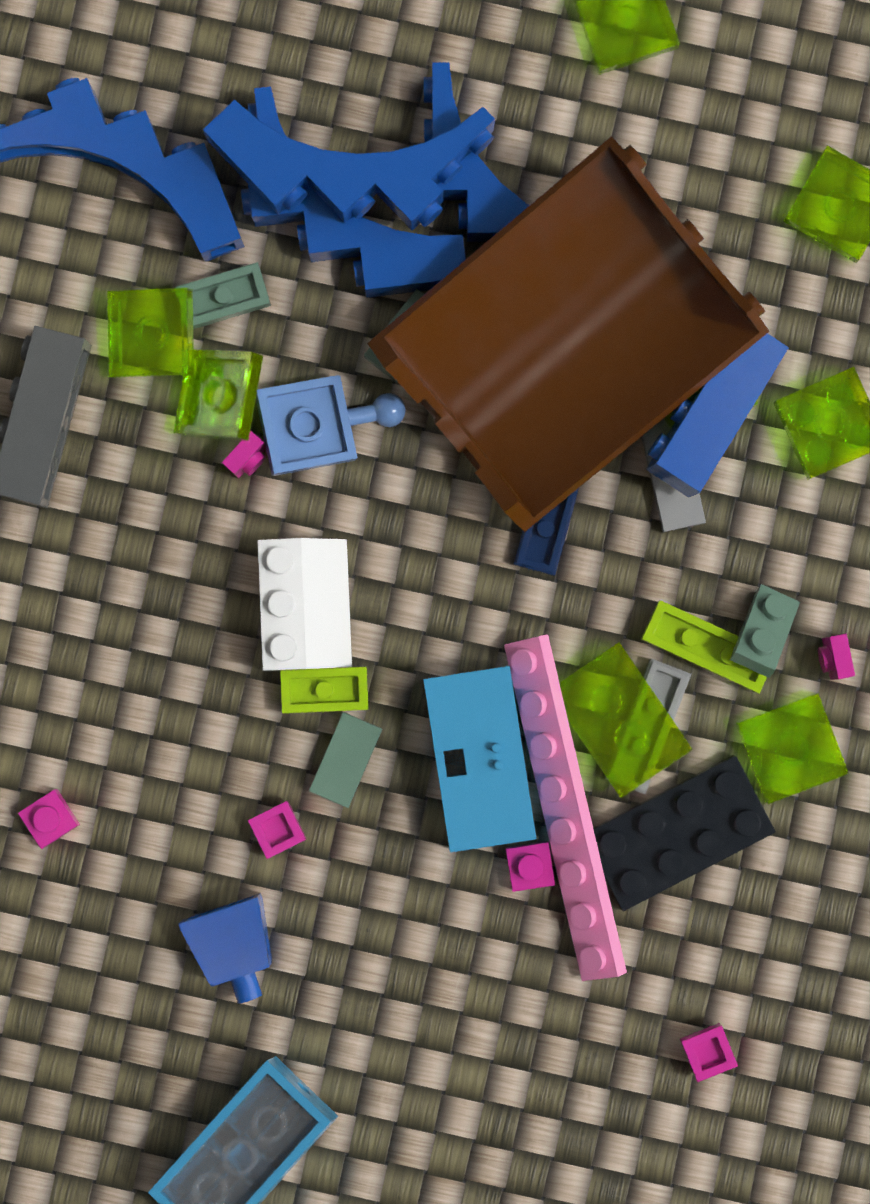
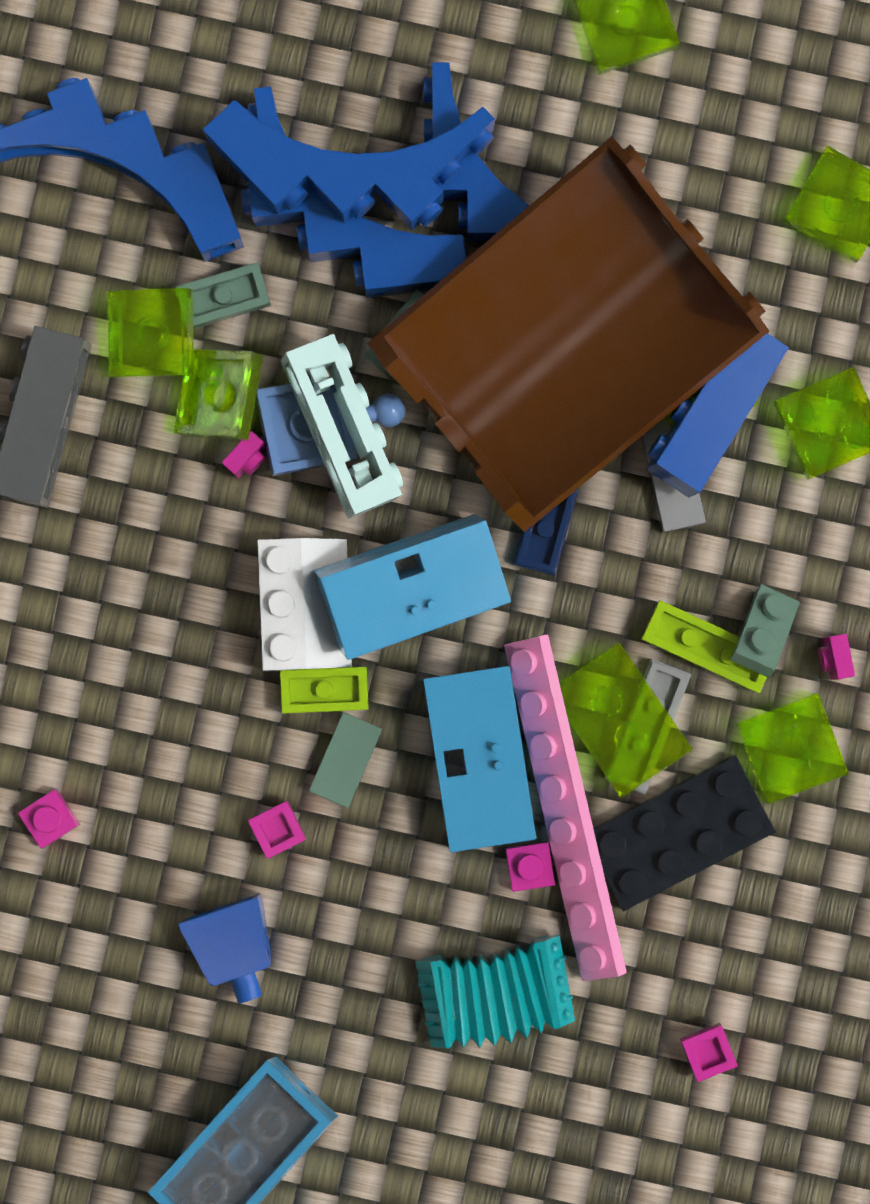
(352, 403): none -> light aqua brick
(412, 586): none -> dark azure brick
(496, 994): none -> teal piece

